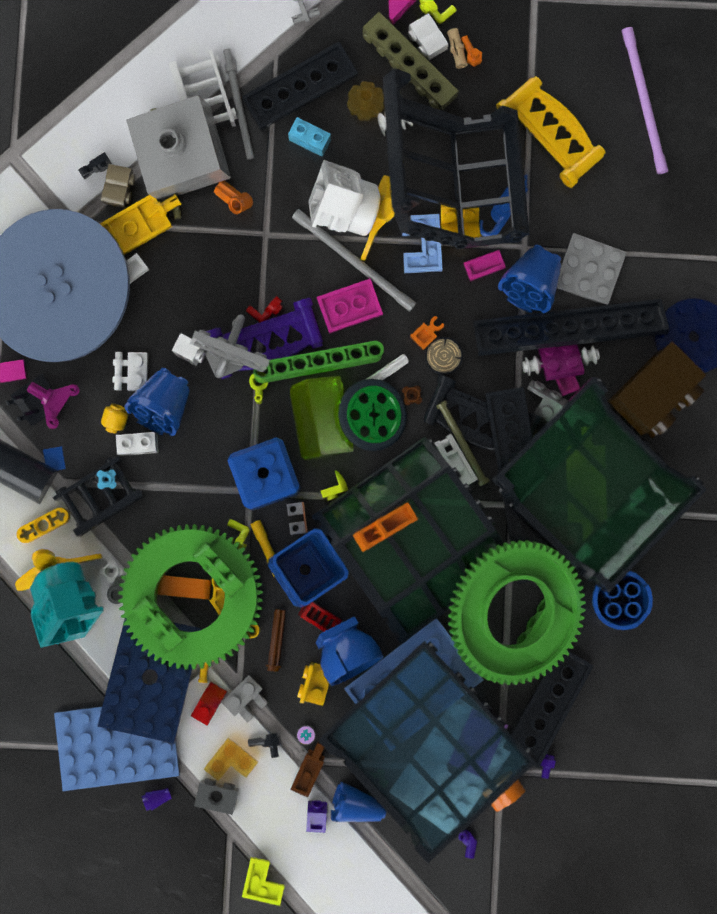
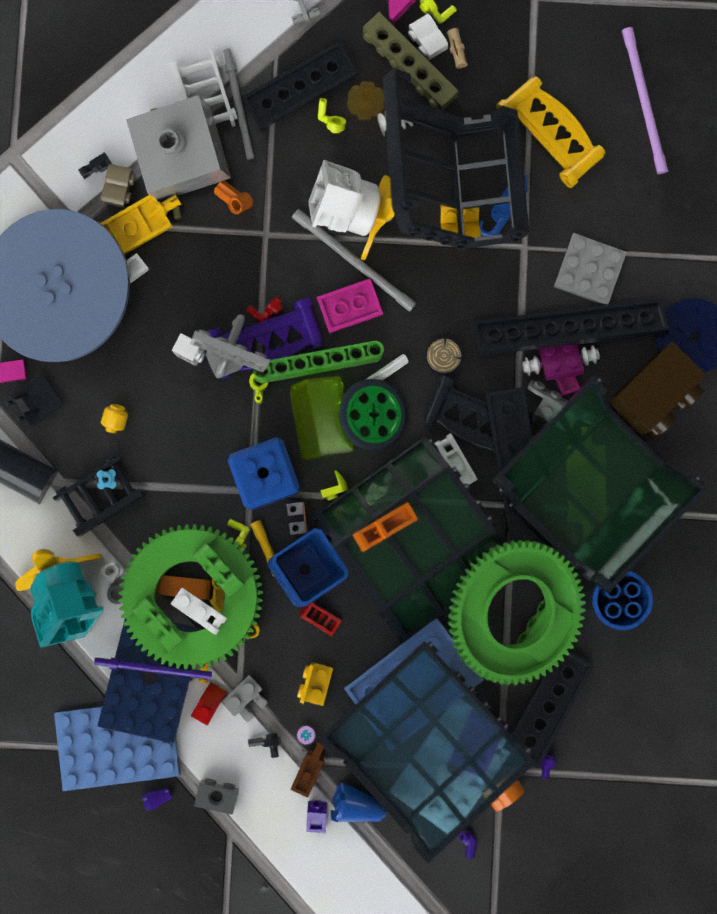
(53, 400): magenta axle -> none
(54, 458): blue sticker -> none
(54, 513): yellow beam -> none
(115, 663): none -> dark purple bar
(137, 370): white plate -> none
(137, 443): white brick -> none
(160, 402): blue cone -> none
(198, 610): none -> white plate
(230, 755): clear yellow plate -> none
(256, 885): neon yellow plate -> none
(276, 640): reddish brown axle -> none
(309, 136): medium azure brick -> none
(334, 123): none -> neon yellow plate
(346, 652): blue plate -> none
(412, 390): reddish brown plate -> none
(425, 334): orange plate -> none
(431, 257): light blue plate -> none
(462, 442): olive bar -> none
(474, 56): orange piece -> none
(484, 265): dark pink tile -> none
(532, 280): blue cone -> none

